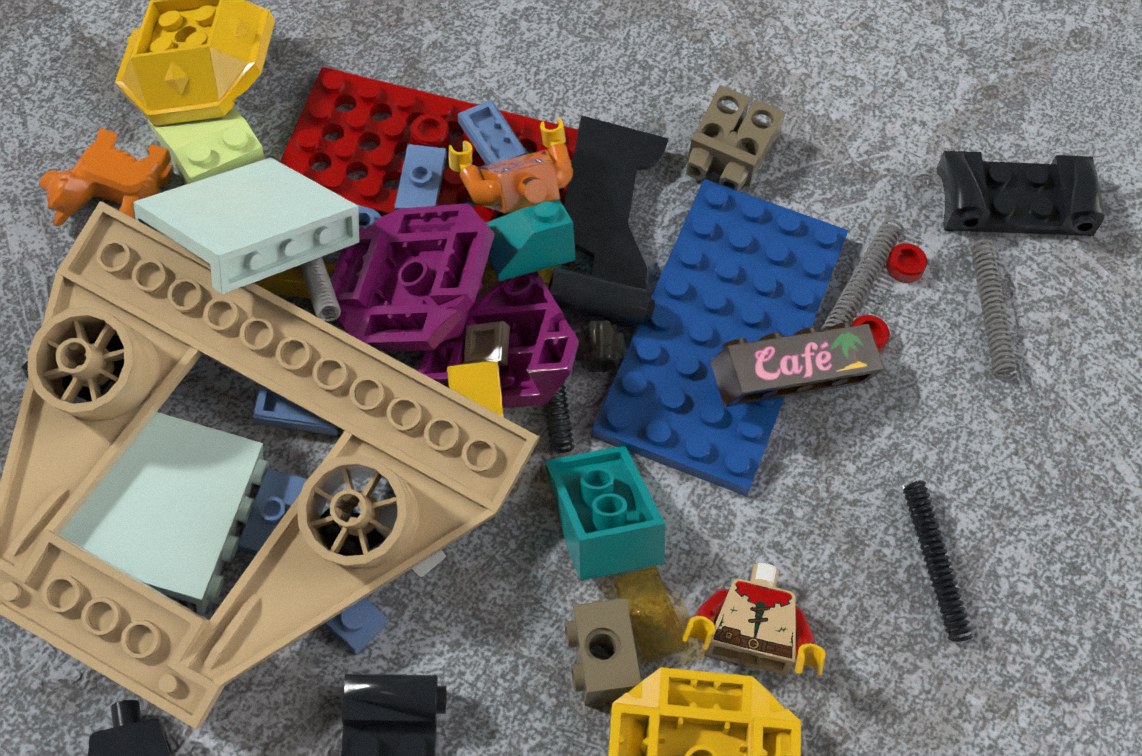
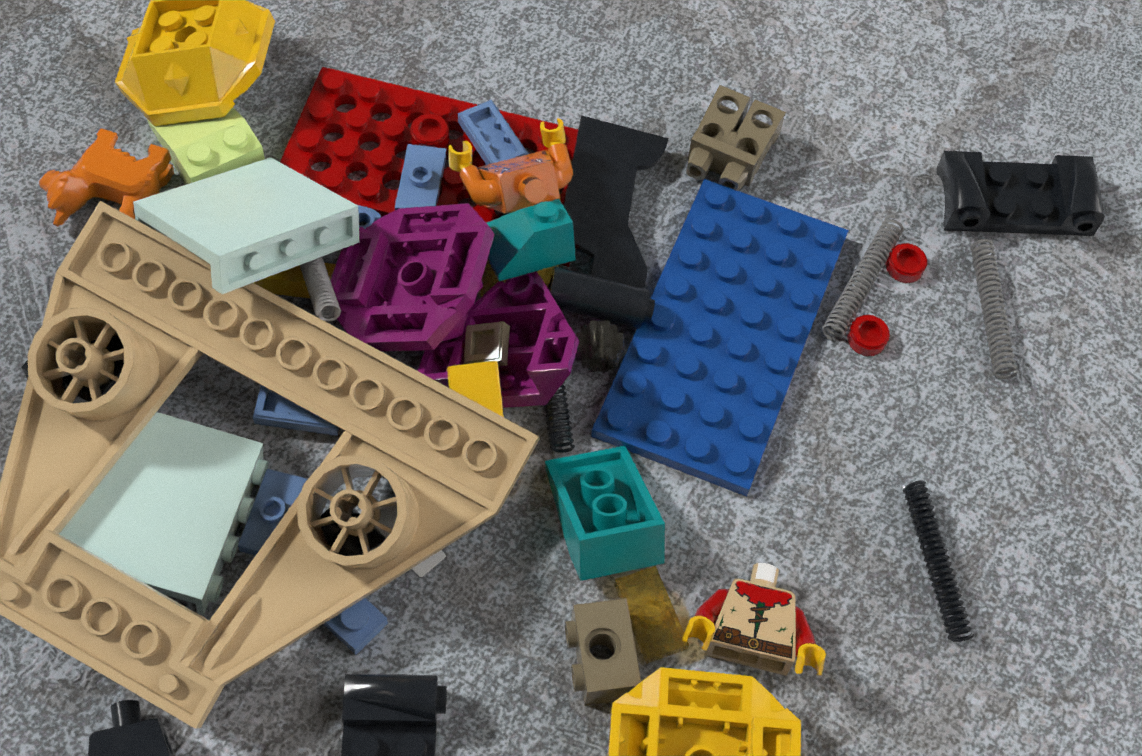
(795, 363): brick -> none

